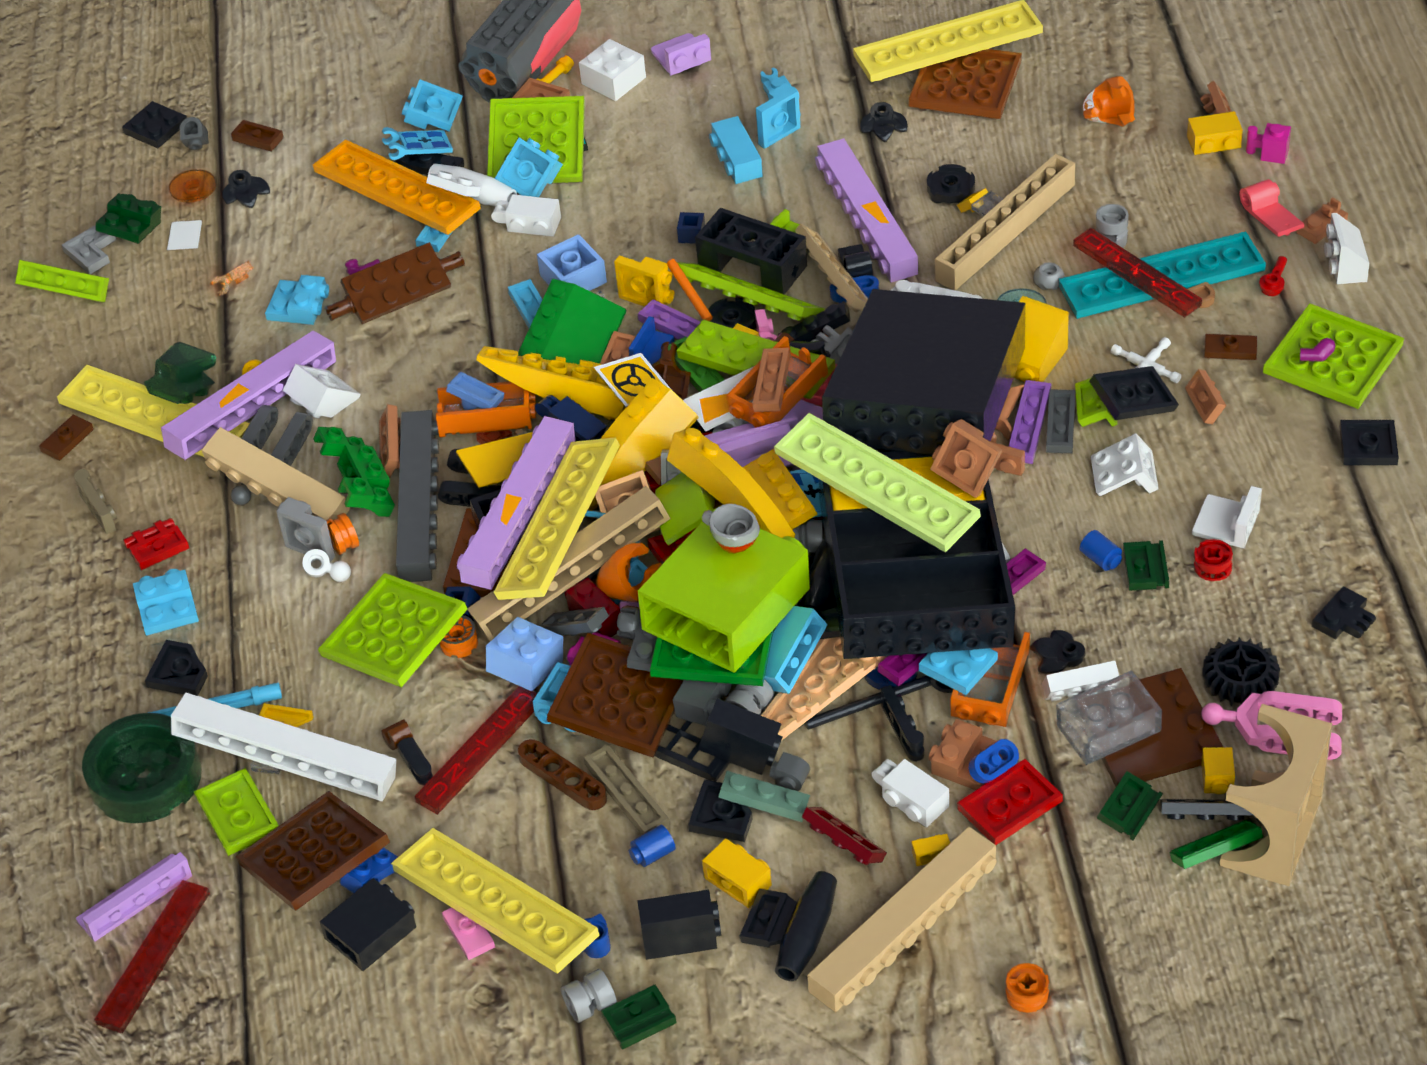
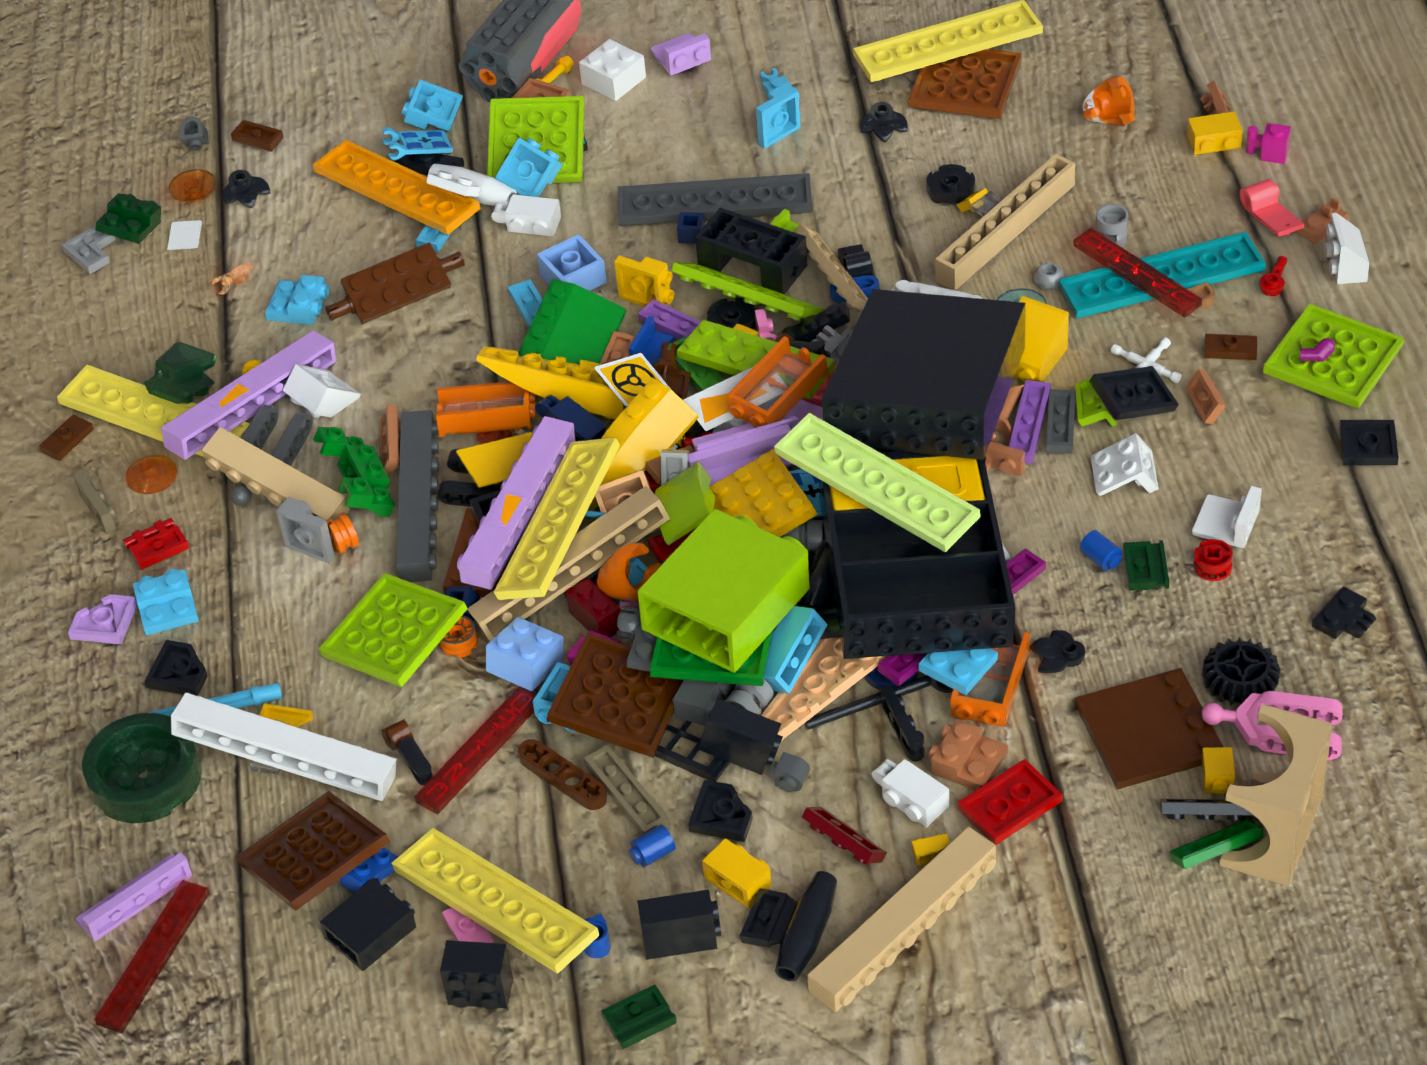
(62, 280): lime plate -> none
(104, 622): none -> lavender plate
(151, 474): none -> clear orange dish
(154, 124): black plate -> none
(236, 811): lime tile -> none
(339, 570): white plate -> none
(353, 267): magenta arm -> none
(474, 393): medium blue tile -> none
(476, 974): none -> black brick
(576, 621): dark grey plate -> none
(589, 995): light grey wheel -> none
(689, 290): orange bar -> none
(724, 479): yellow wedge -> none
(732, 527): light grey piece -> none
(736, 150): medium azure brick -> none
(740, 195): none -> dark grey plate
(764, 796): sand green plate -> none
(771, 380): nougat plate -> none
(867, 210): lavender brick -> none
(965, 457): nougat plate -> none
(991, 761): blue plate -> none
(1027, 999): orange wheel -> none
(1077, 680): white piece -> none
(1109, 717): clear brick -> none
(1129, 805): dark green plate -> none

